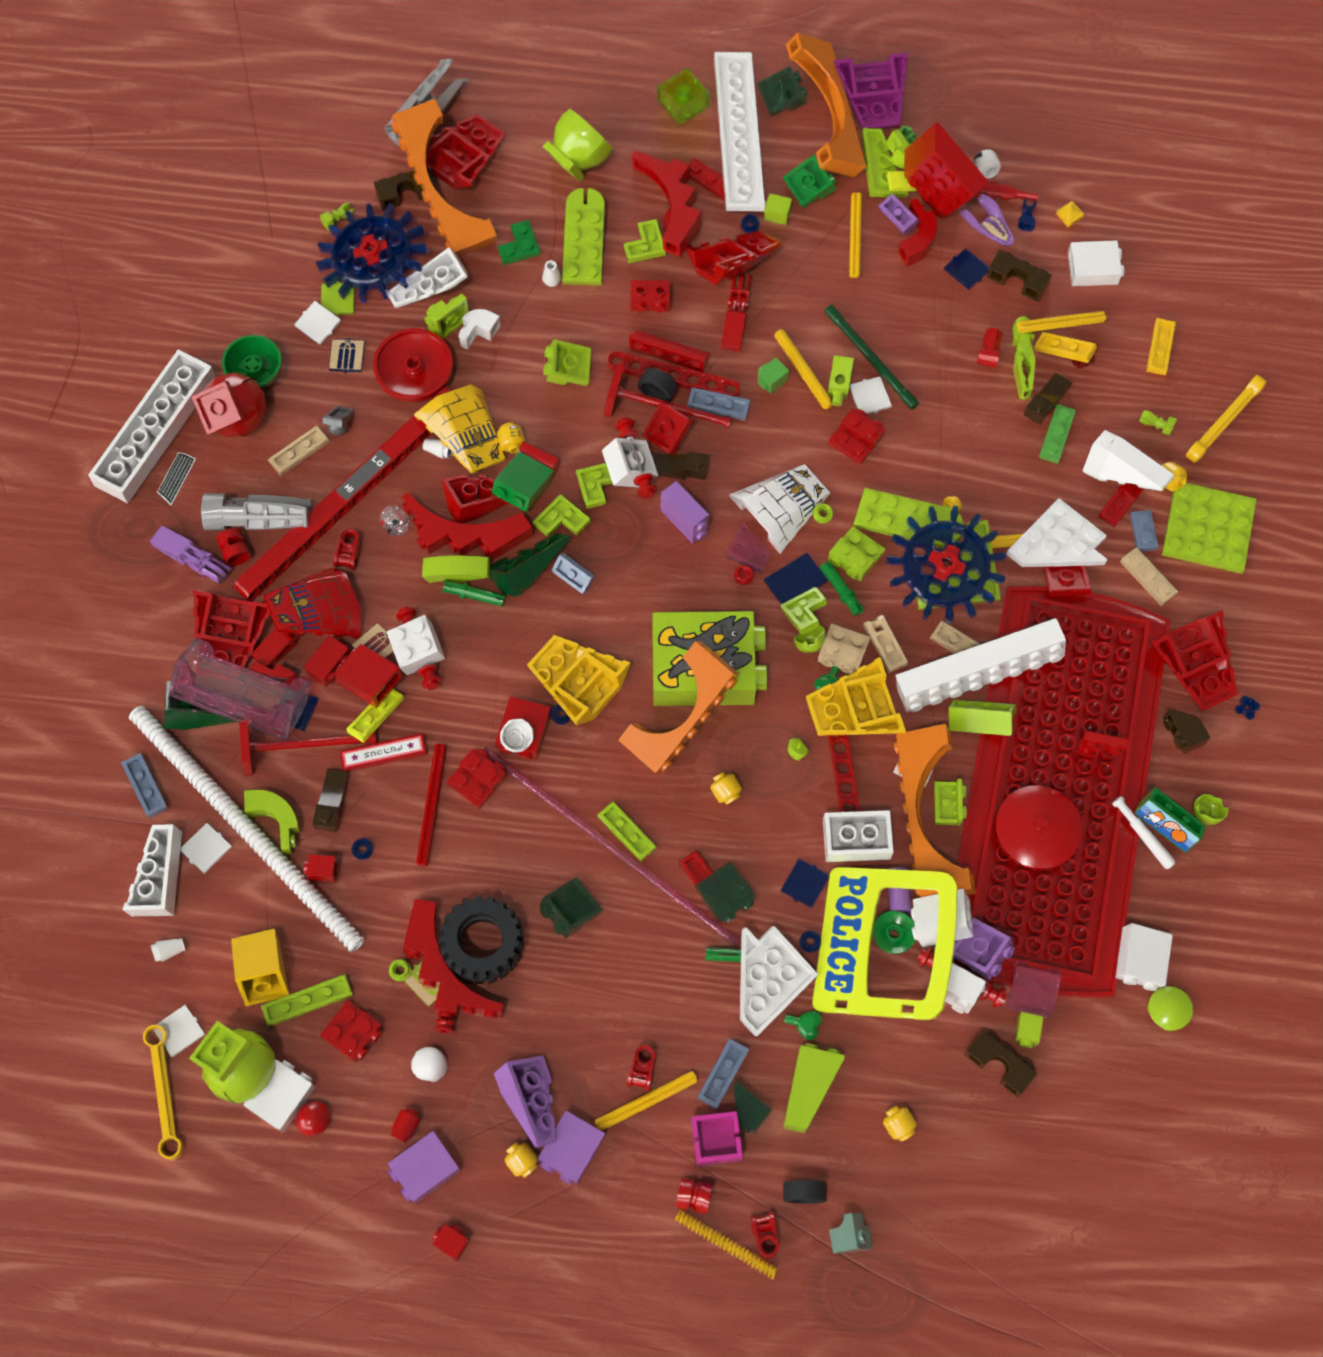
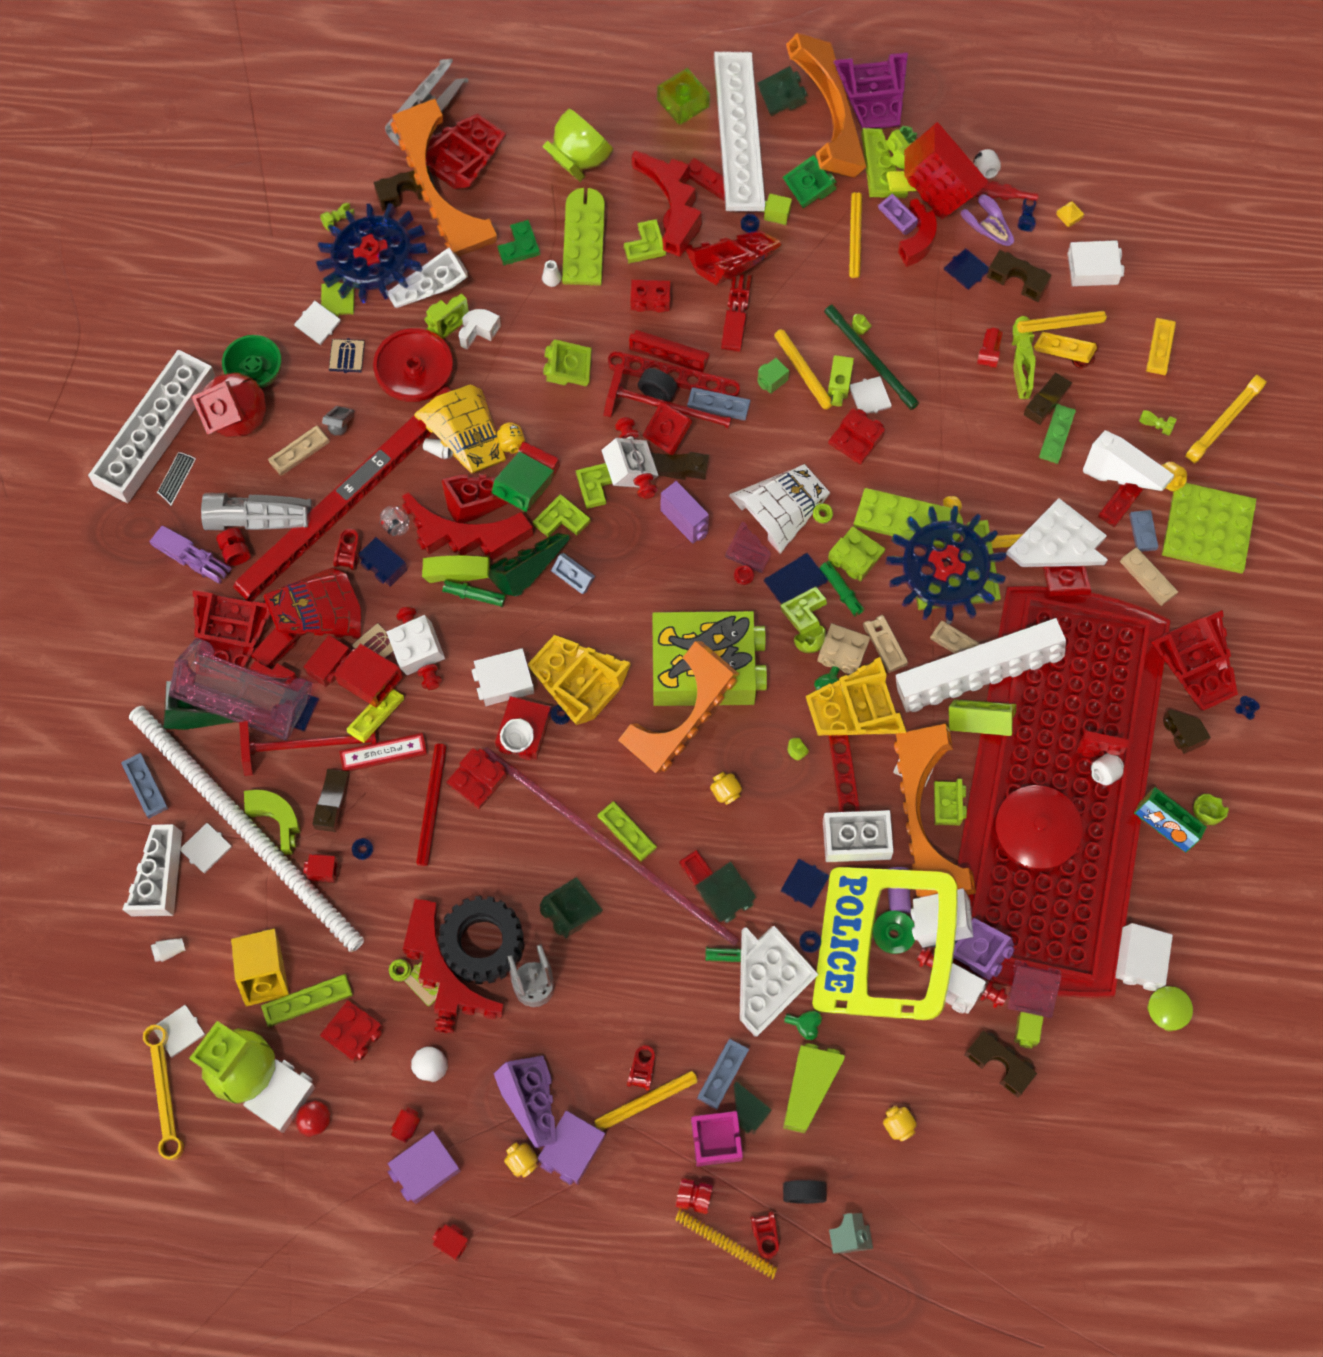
(383, 562): none -> clear blue brick
(502, 677): none -> white brick
(532, 980): none -> light grey piece
(860, 324): none -> lime piece
(1107, 769): none -> white head
(1145, 834): white piece -> none

